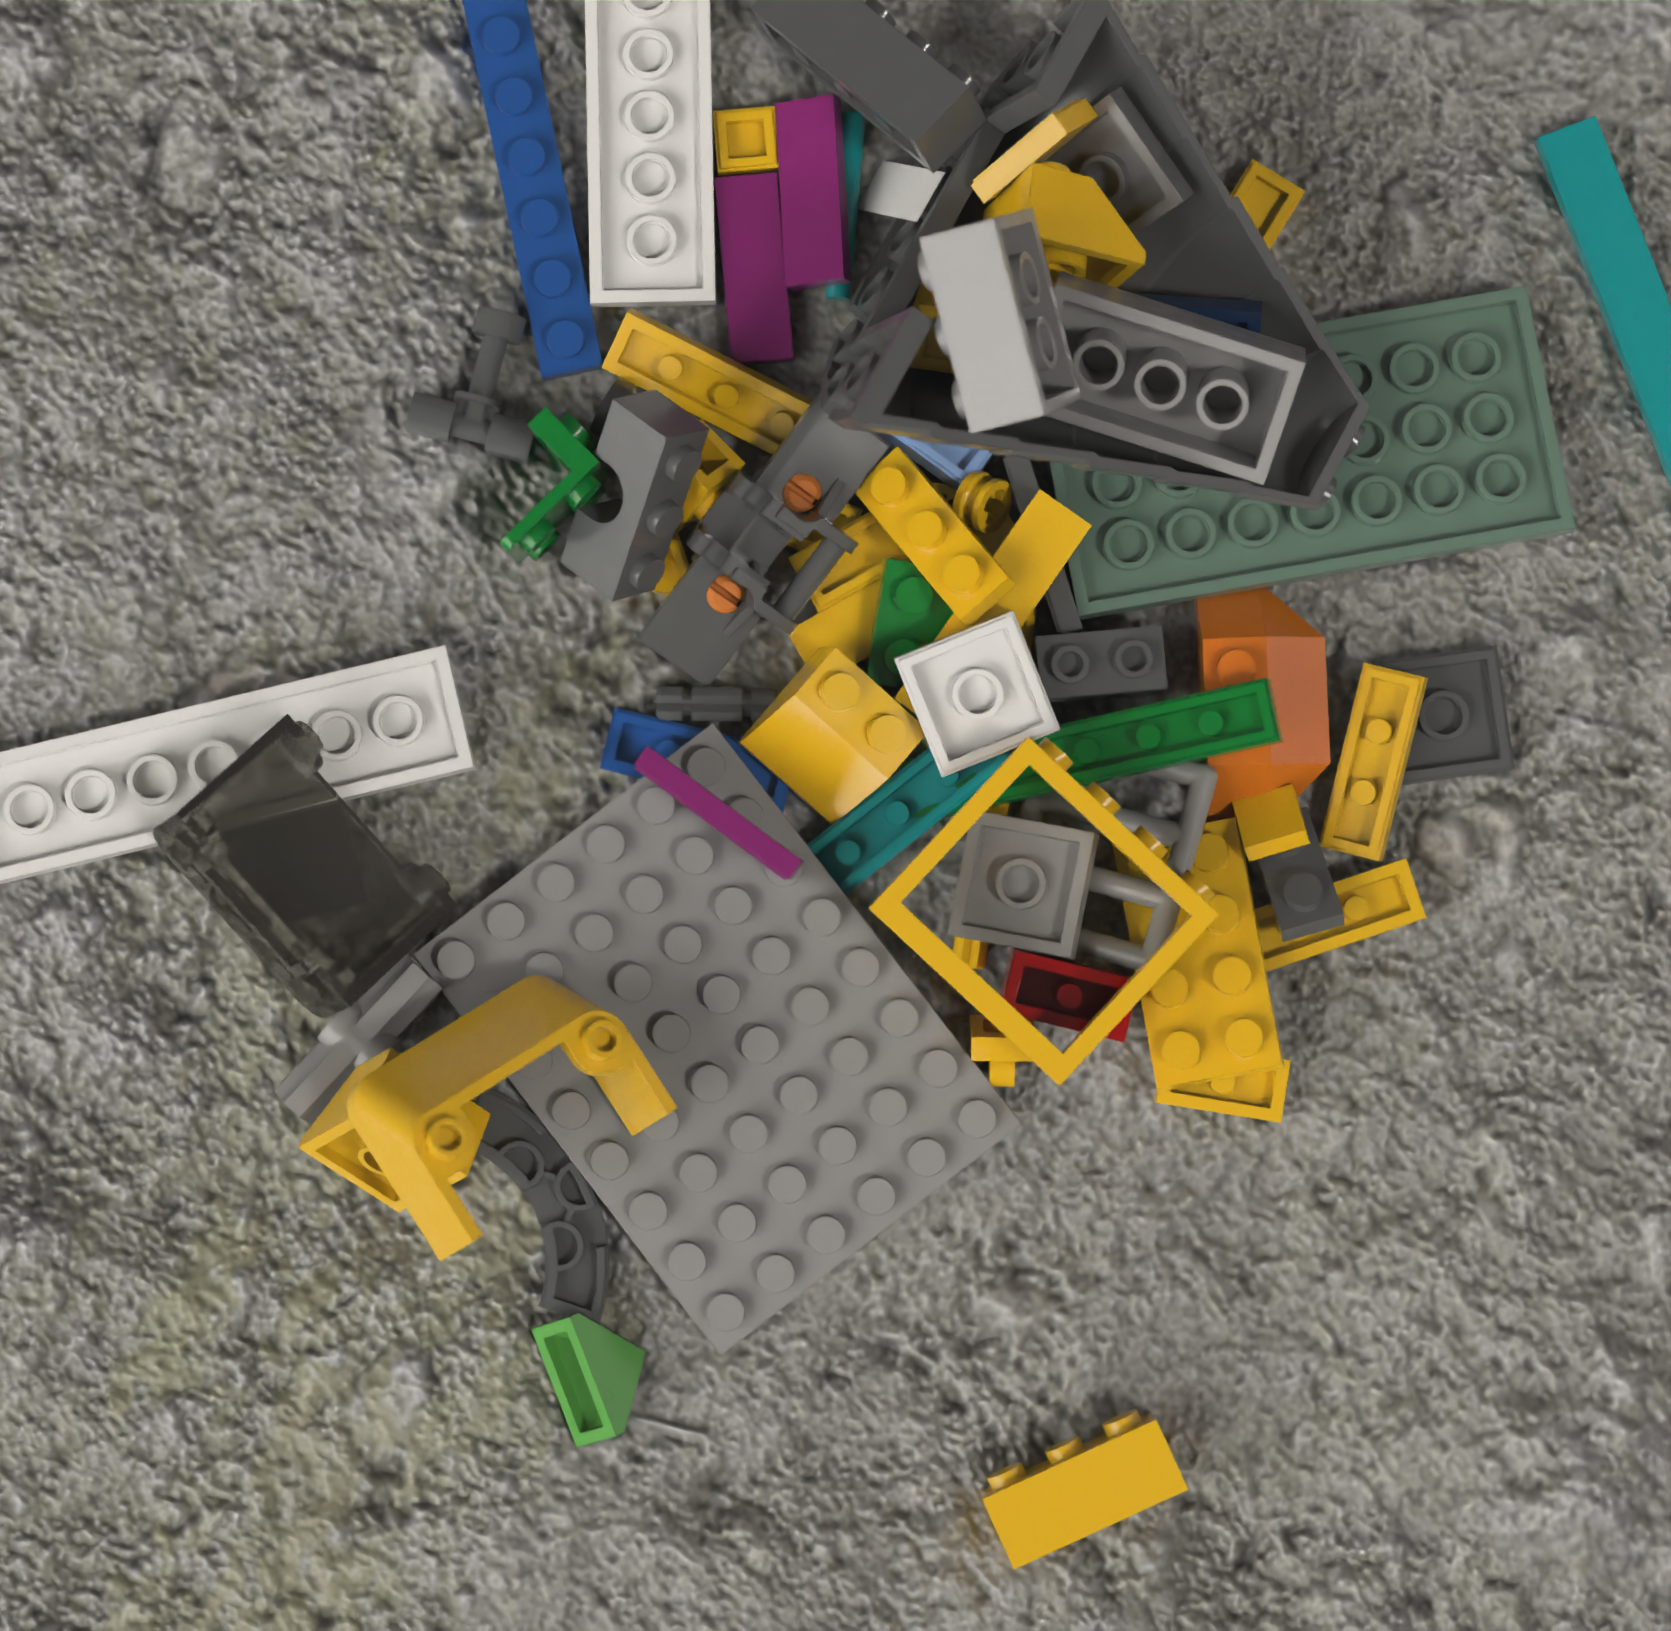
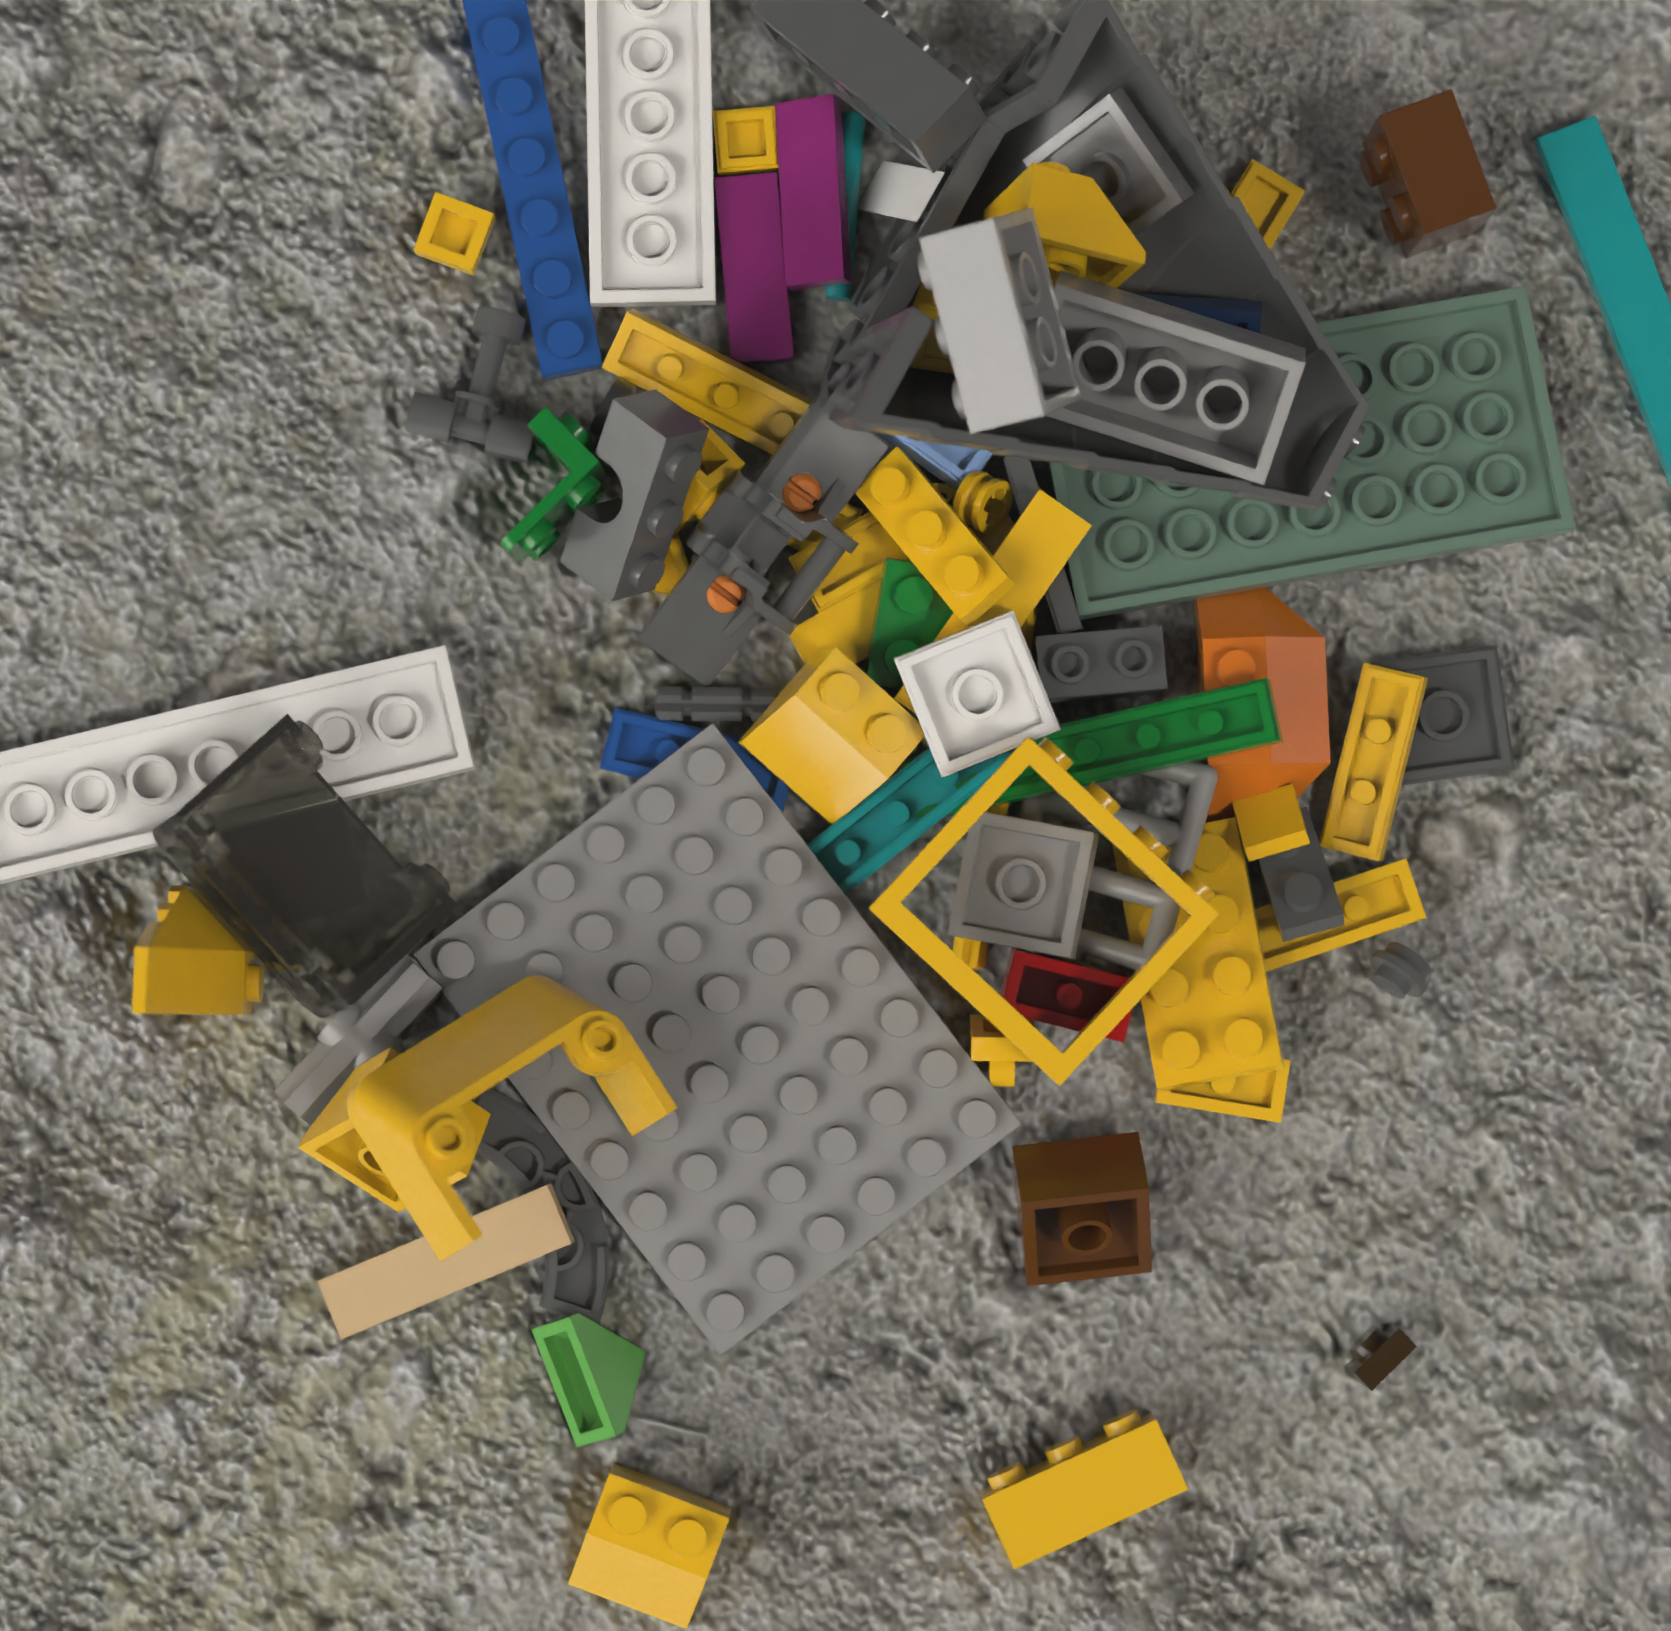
(193, 962): none -> yellow wedge
(415, 1276): none -> tan tile
(454, 233): none -> yellow plate
(650, 1546): none -> yellow slope
(718, 813): magenta tile -> none
(1034, 147): yellow tile -> none
(1083, 1208): none -> reddish brown slope
(1378, 1354): none -> dark brown plate
(1400, 971): none -> dark grey plate
(1426, 175): none -> reddish brown brick

